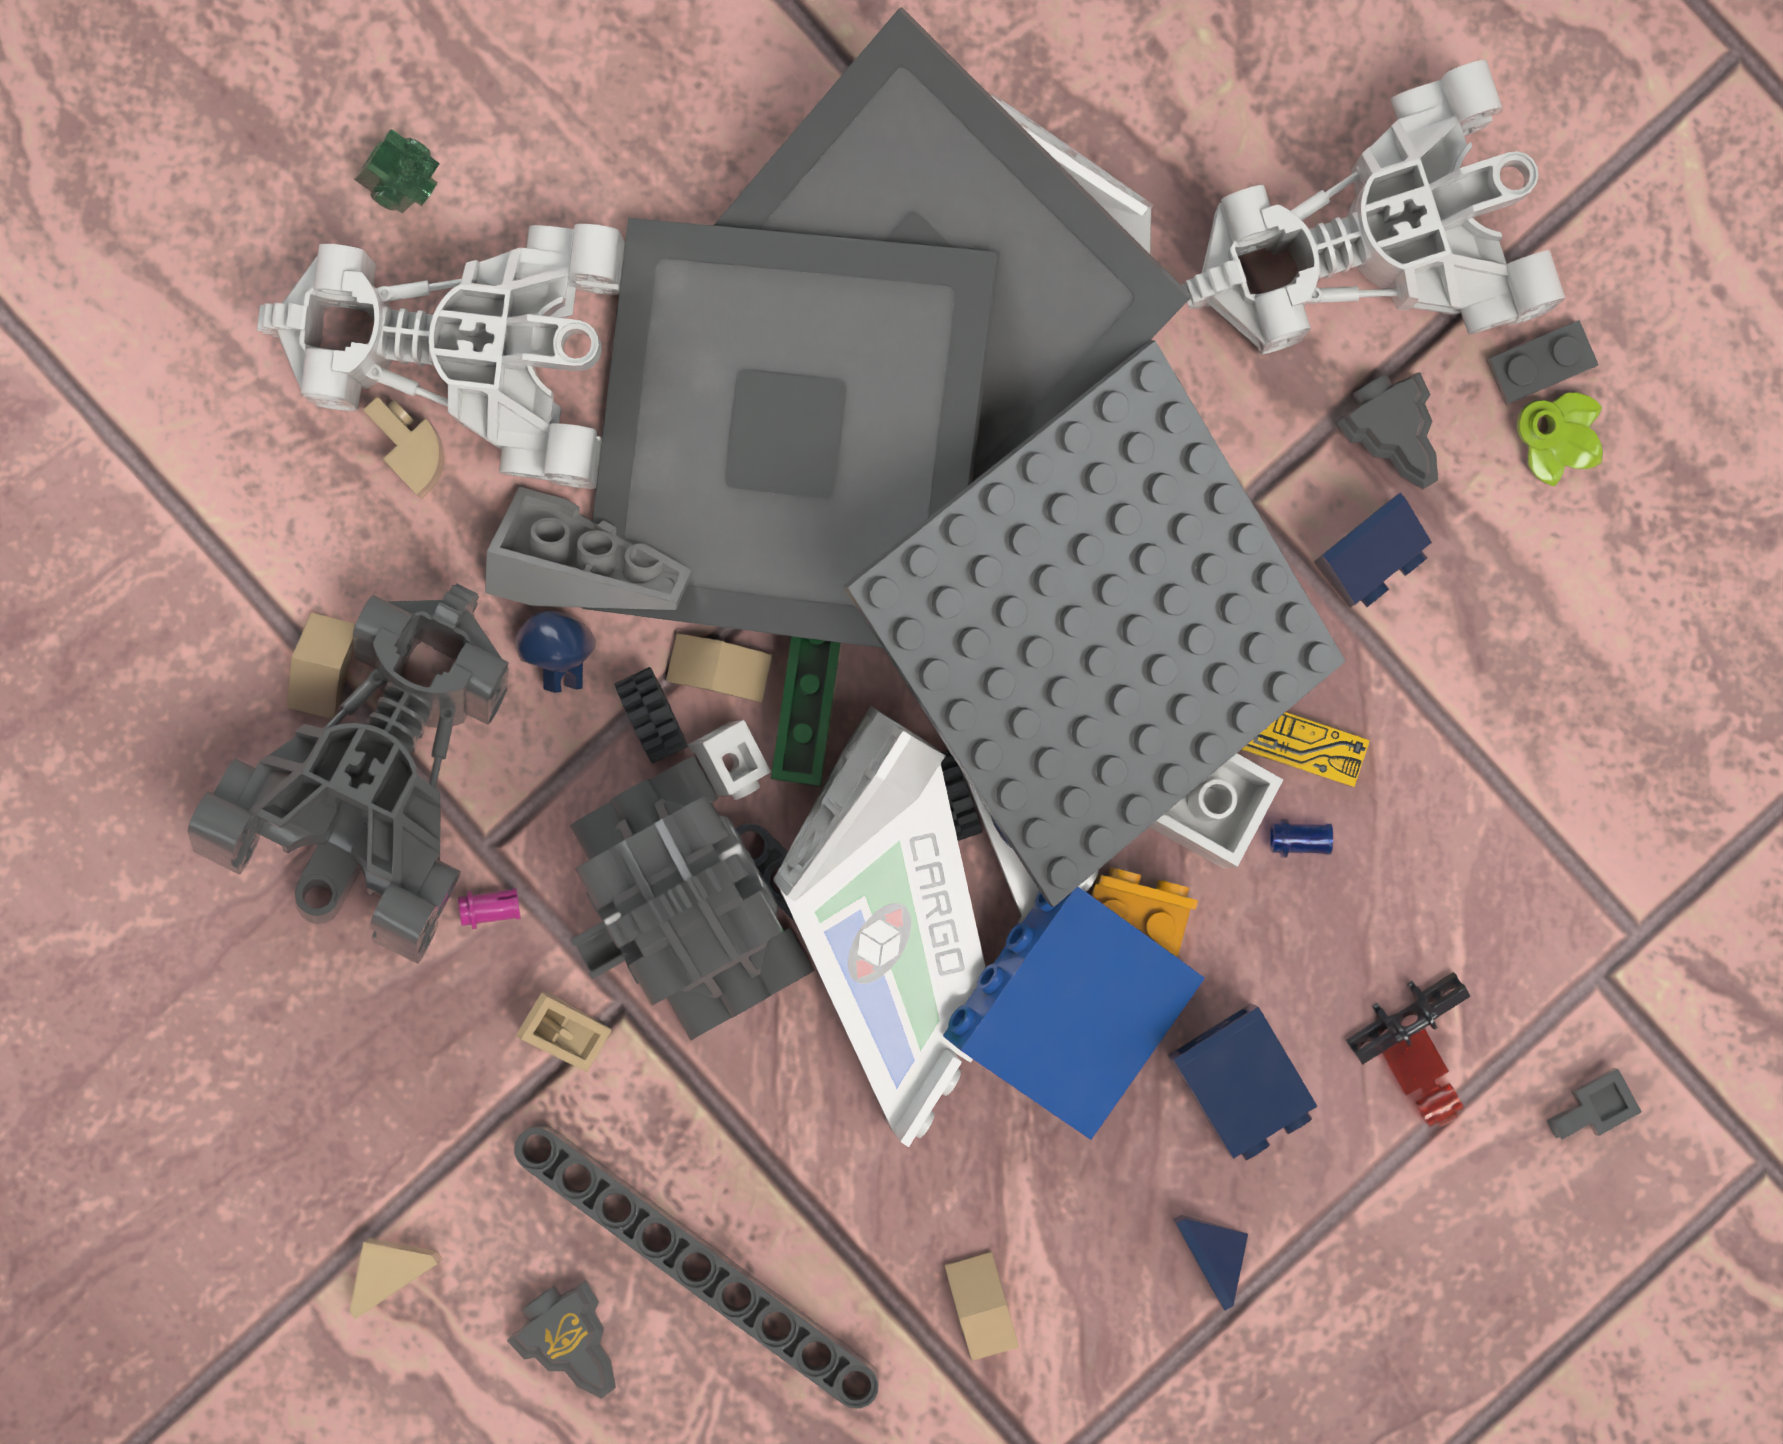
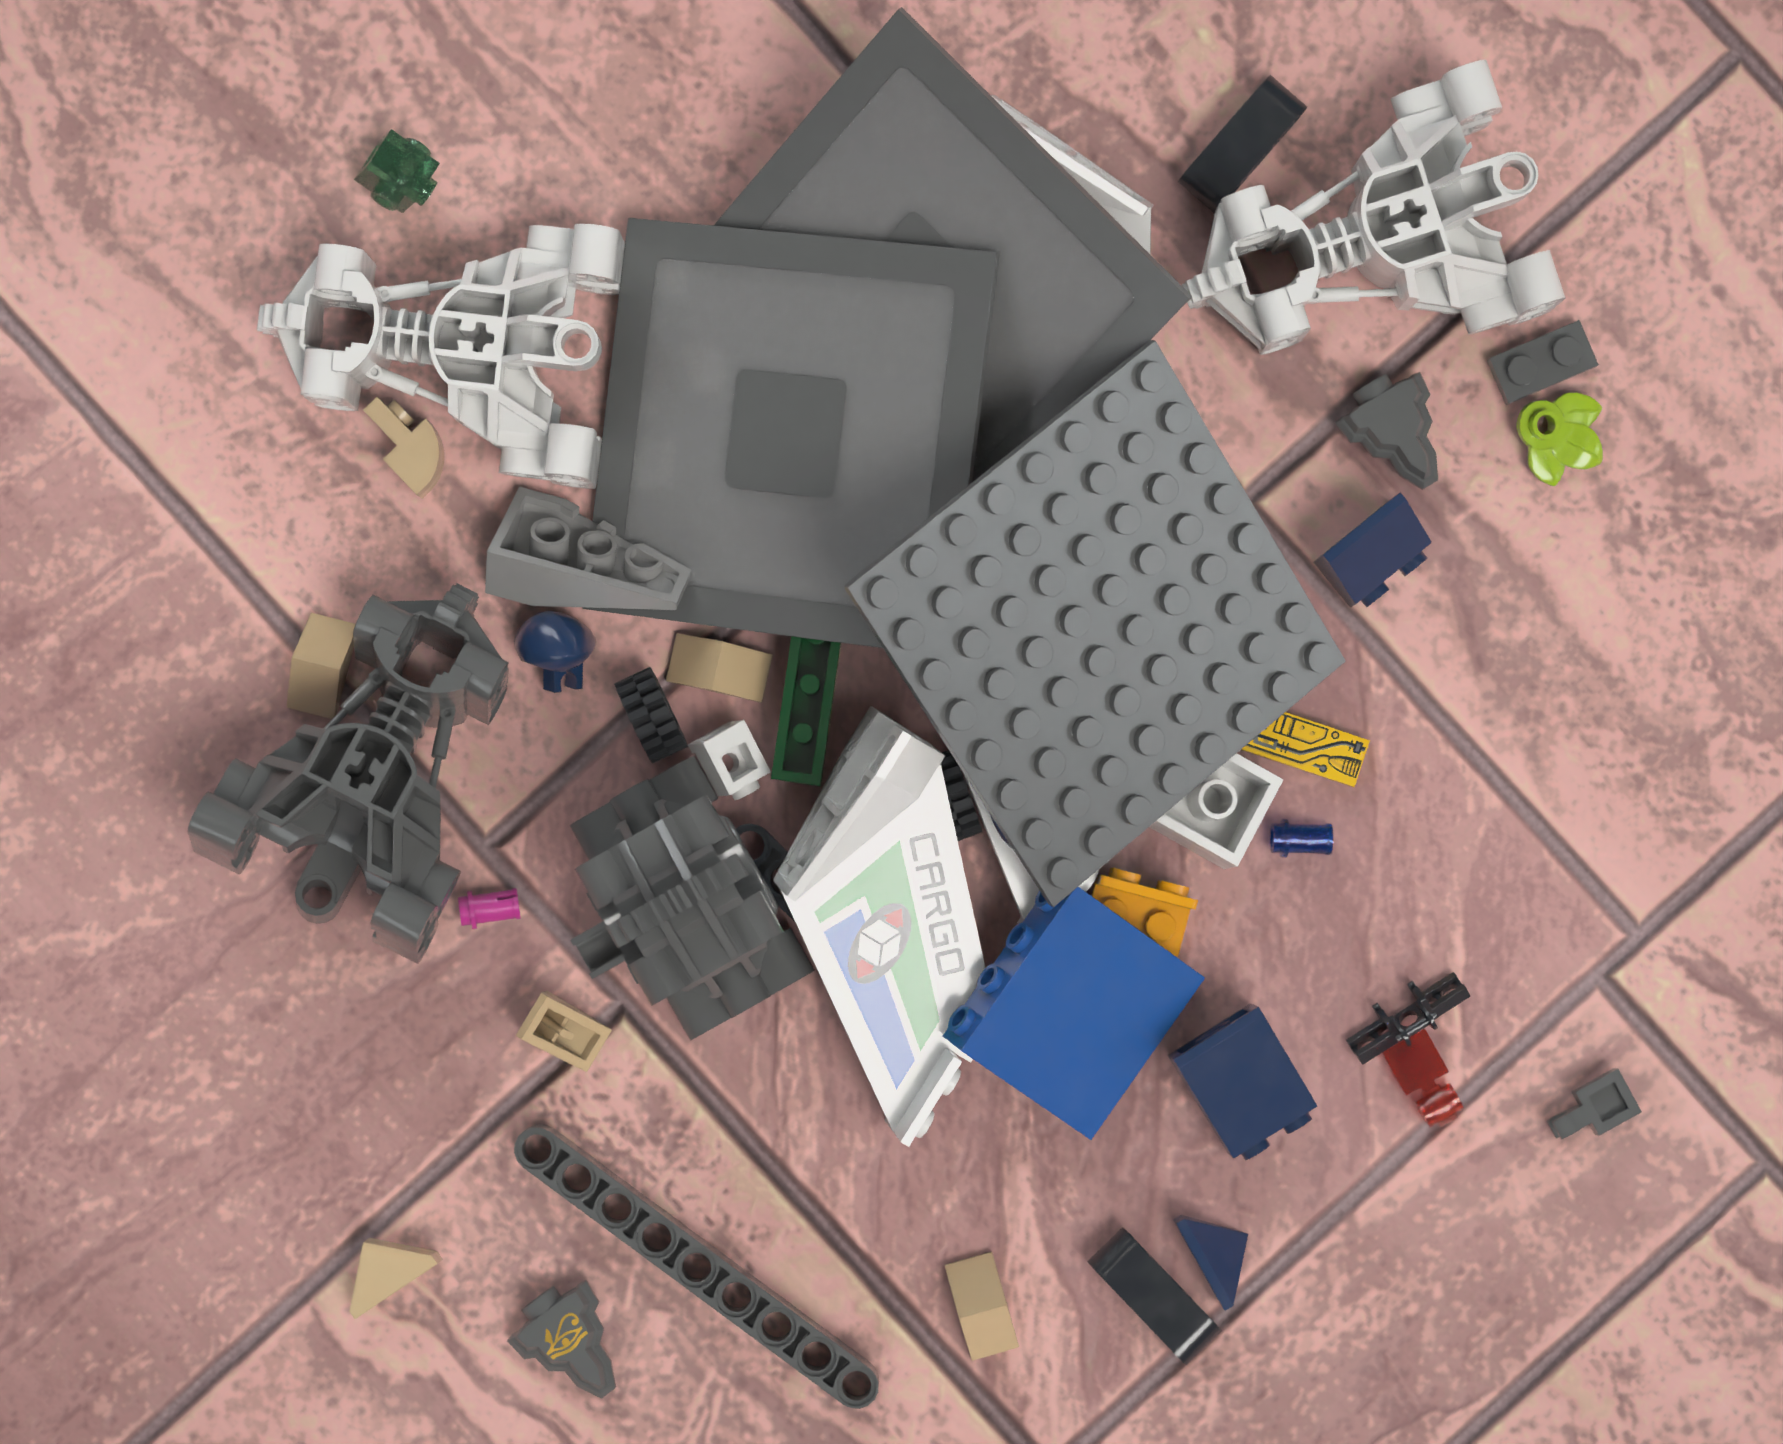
(1154, 1296): none -> black beam
(1243, 143): none -> black beam

